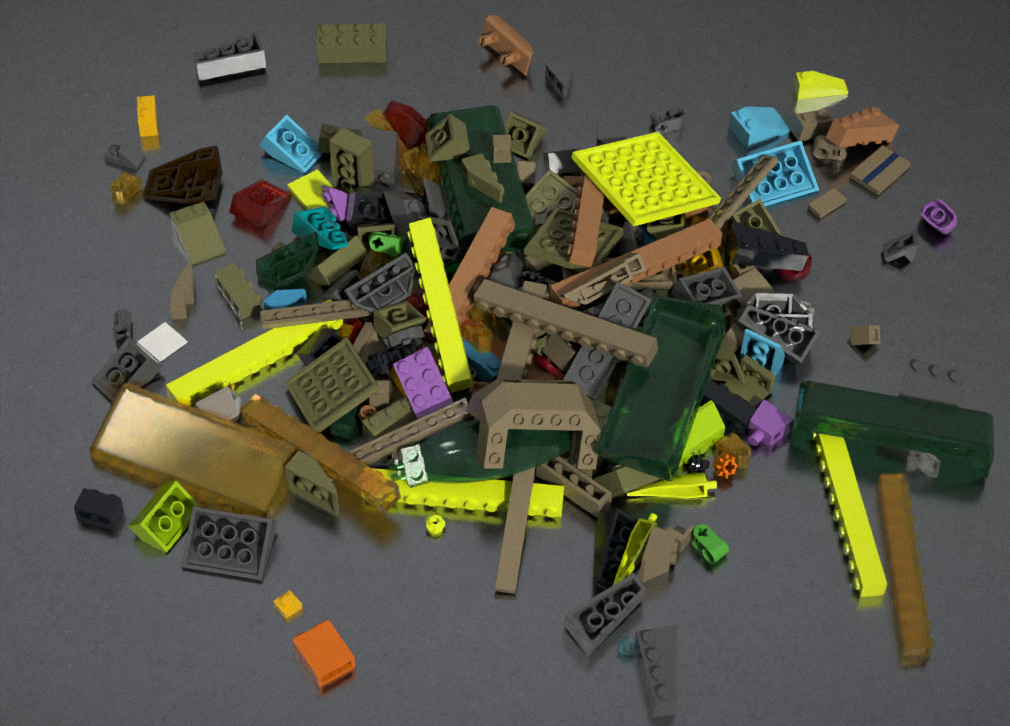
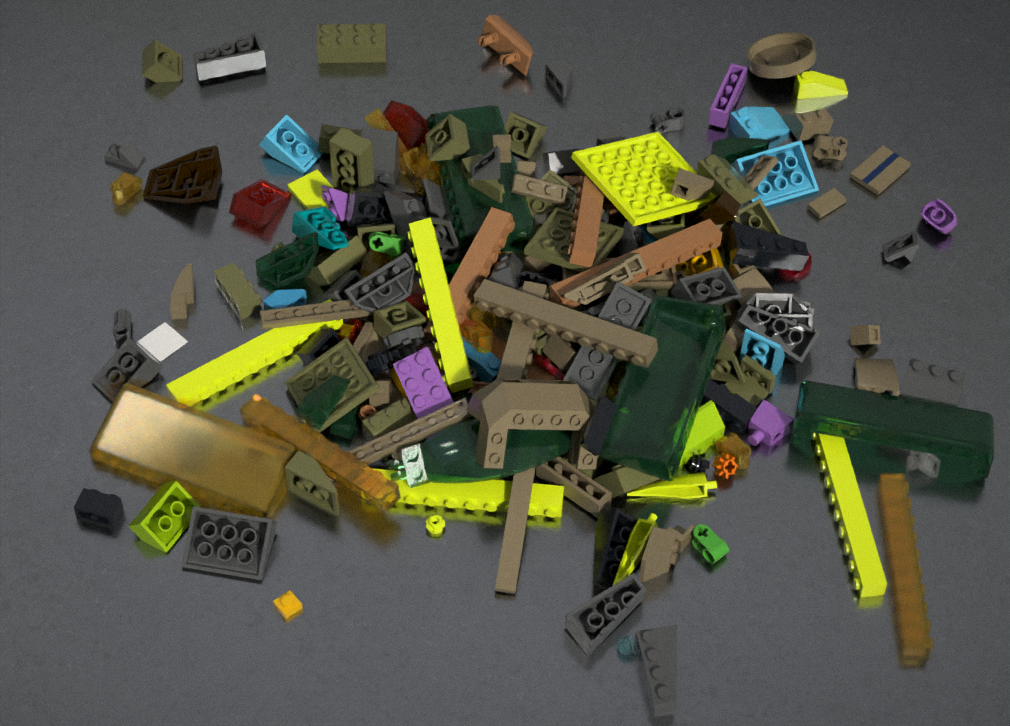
(147, 116): yellow brick -> none
(161, 63): none -> olive slope
(197, 233): olive slope -> none
(222, 404): light grey torso -> none
(320, 402): none -> clear green slope
(323, 653): orange brick -> none
(487, 166): none -> dark grey slope
(539, 189): none -> dark tan tile
(598, 425): none -> black tile
(691, 185): none -> dark tan slope
(719, 210): none -> dark brown slope
(725, 178): none -> olive slope
(727, 95): none -> medium lavender brick
(737, 148): none -> clear green slope
(781, 55): none -> dark tan brick
(862, 128): medium nougat wedge -> none
(876, 375): none -> dark tan slope

